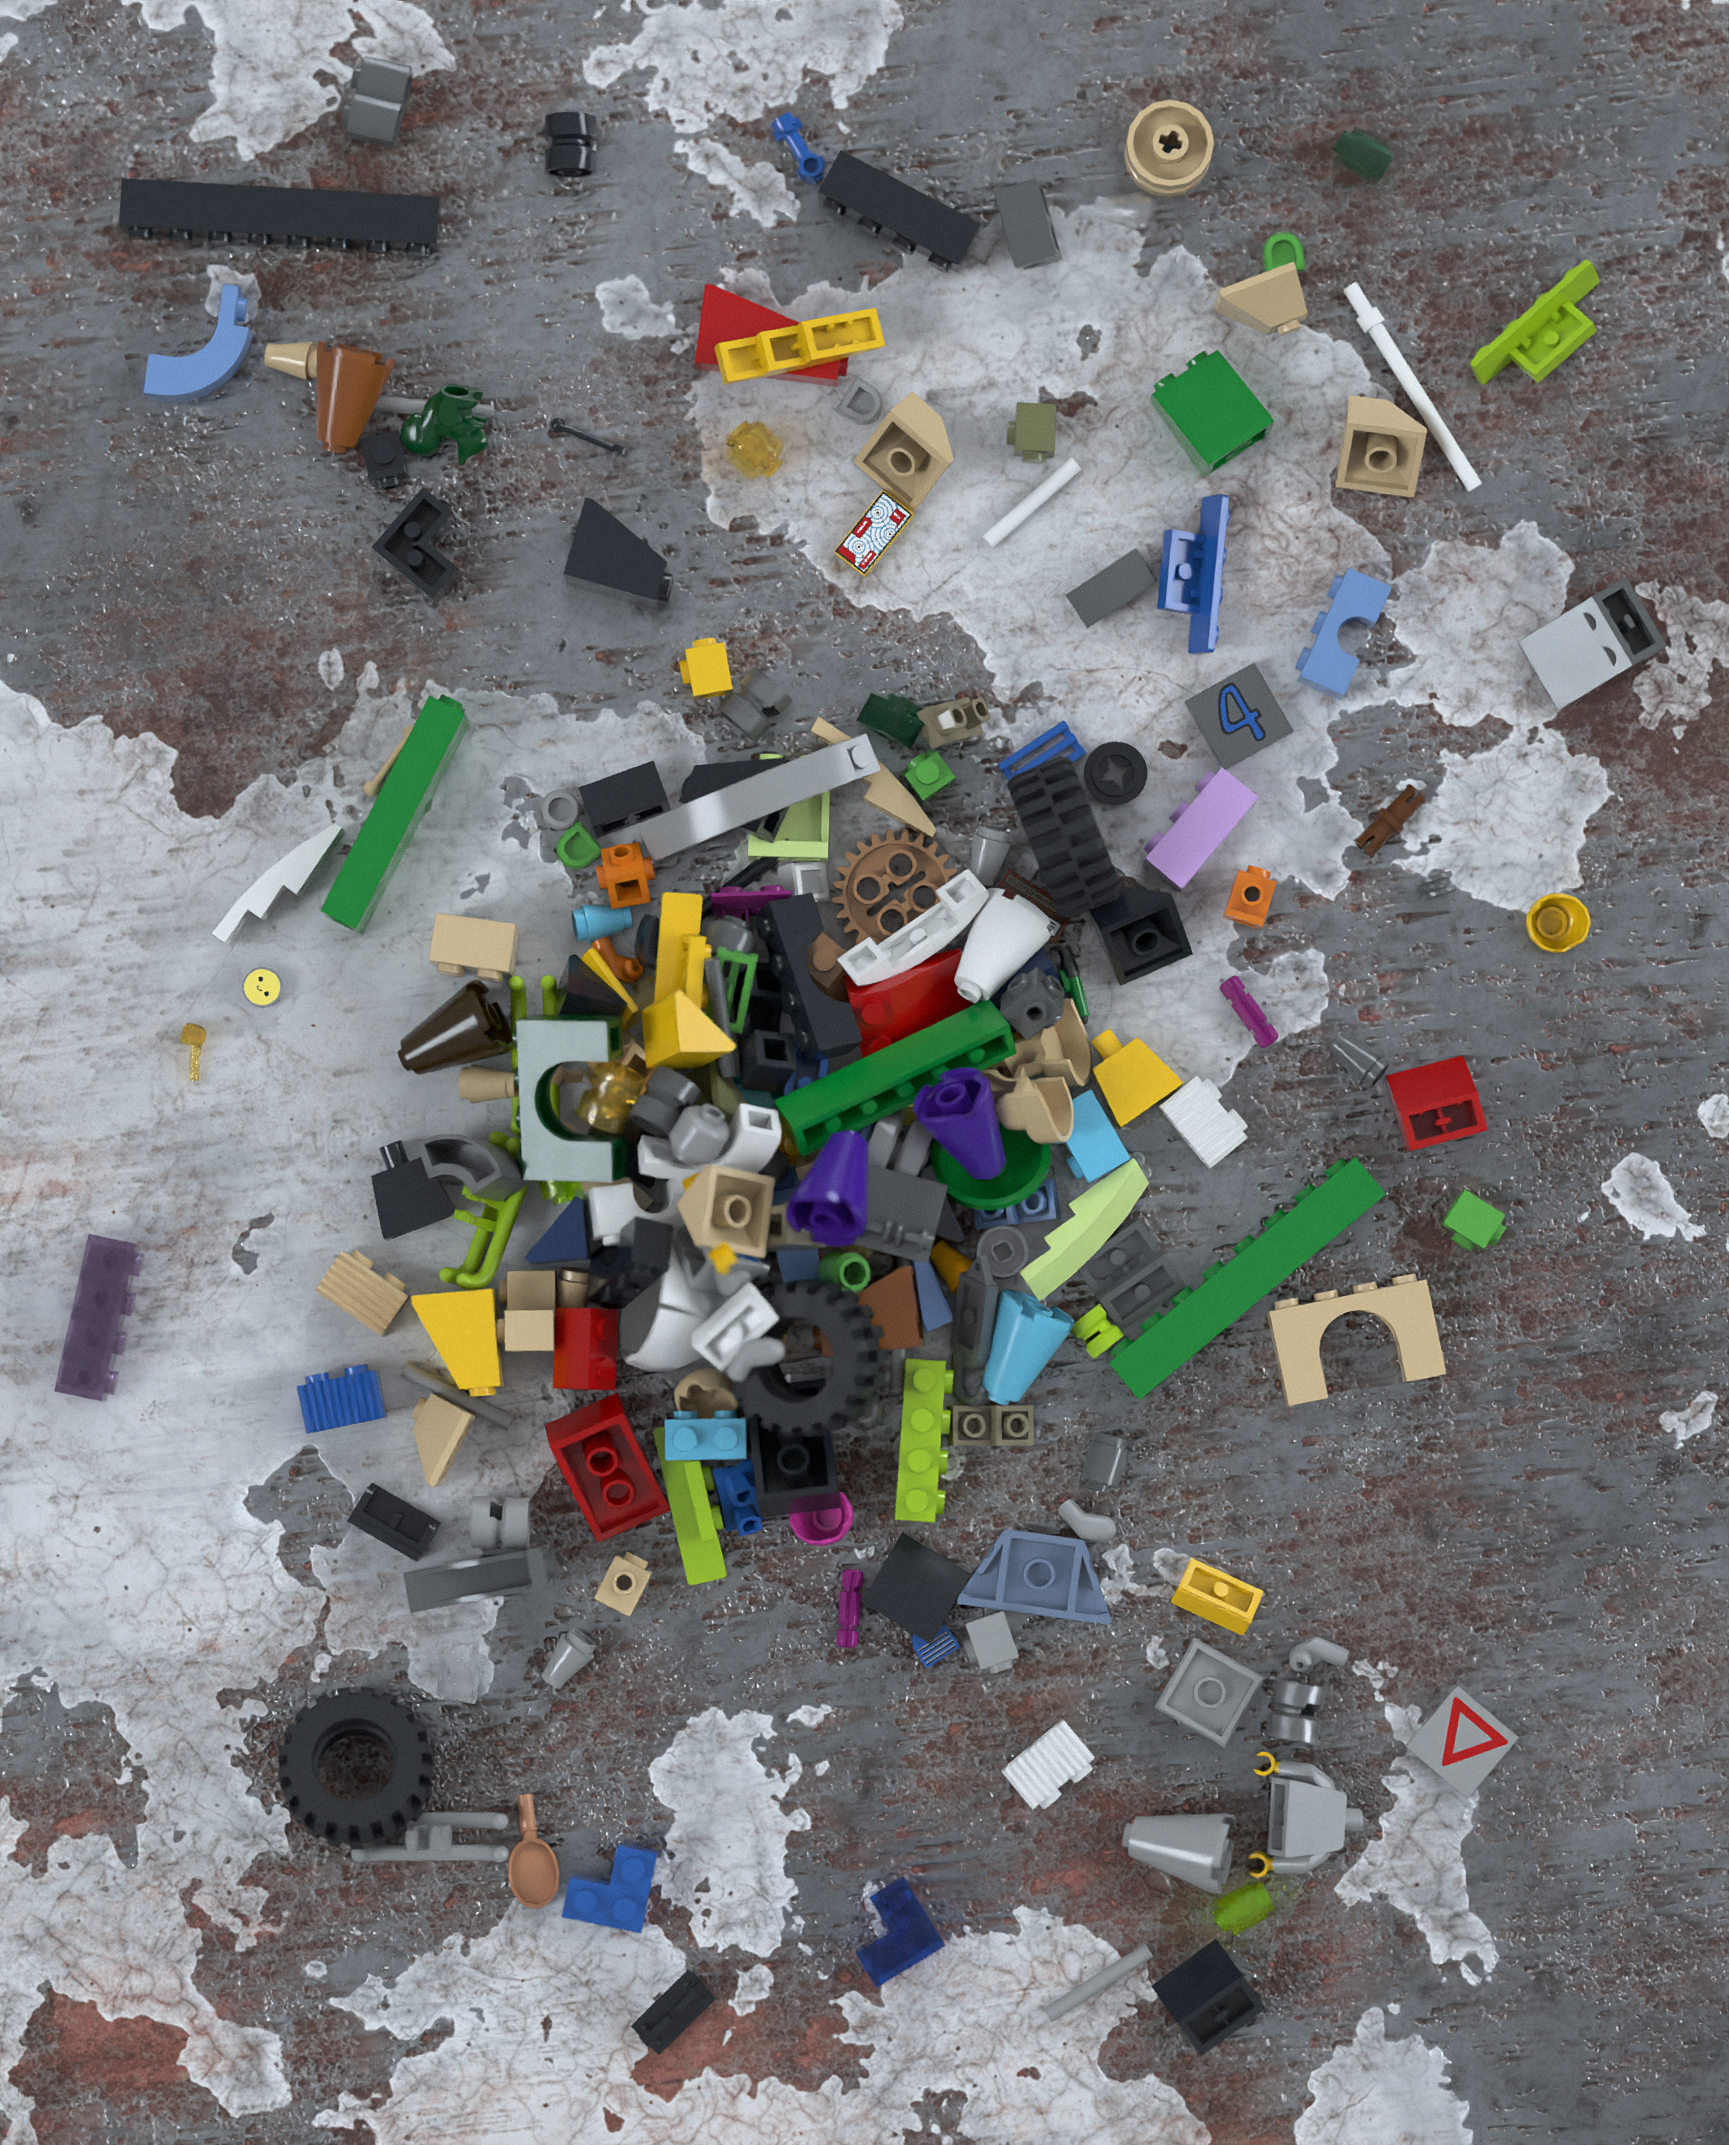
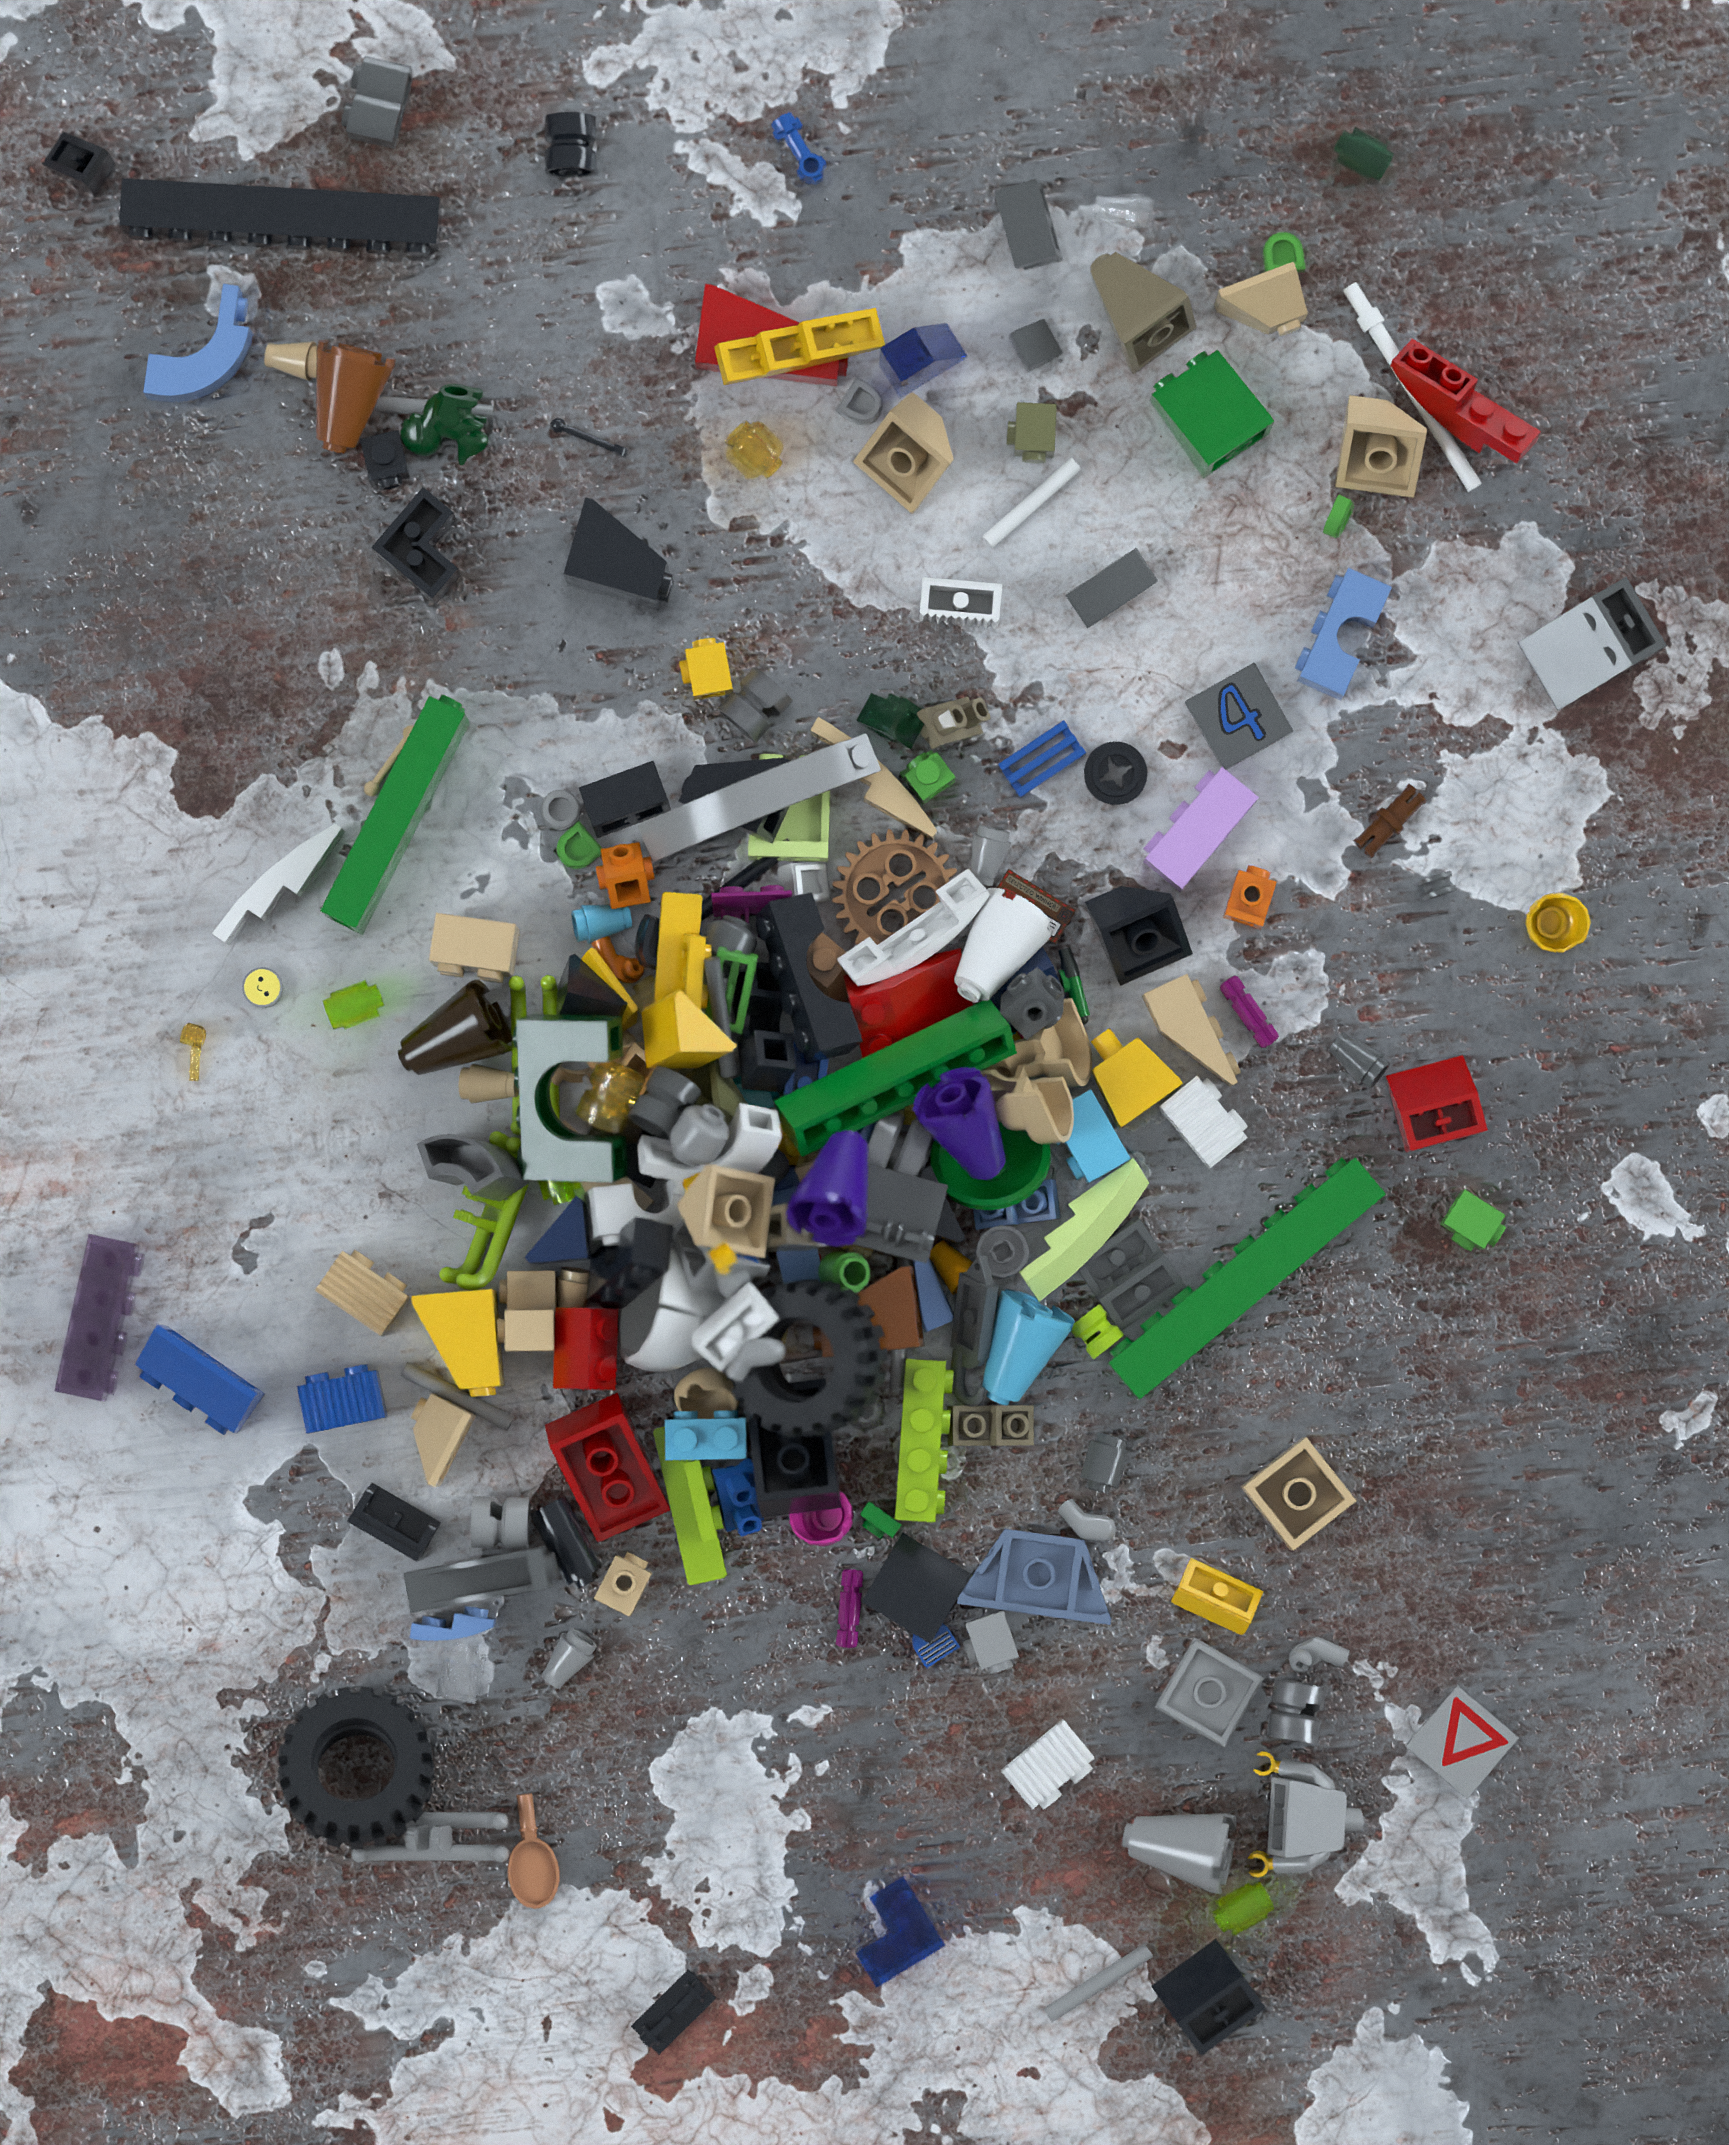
(80, 163): none -> black slope
(197, 1380): none -> blue slope
(353, 1005): none -> clear neon green brick
(406, 1194): black torso -> none
(465, 1624): none -> medium blue slope
(568, 1541): none -> black brick
(615, 1902): blue brick -> none
(873, 533): tile -> none
(878, 1521): none -> green plate
(898, 212): black brick -> none
(919, 356): none -> clear blue slope
(960, 602): none -> white brick
(1035, 344): none -> dark grey slope
(1064, 837): black tyre -> none
(1141, 308): none -> dark tan slope
(1173, 125): tan wheel -> none
(1183, 1021): none -> tan slope
(1194, 572): blue bracket -> none
(1298, 1493): none -> tan brick
(1338, 517): none -> bright green tile
(1402, 1307): tan arch -> none
(1452, 401): none -> red slope
(1543, 333): lime bracket -> none

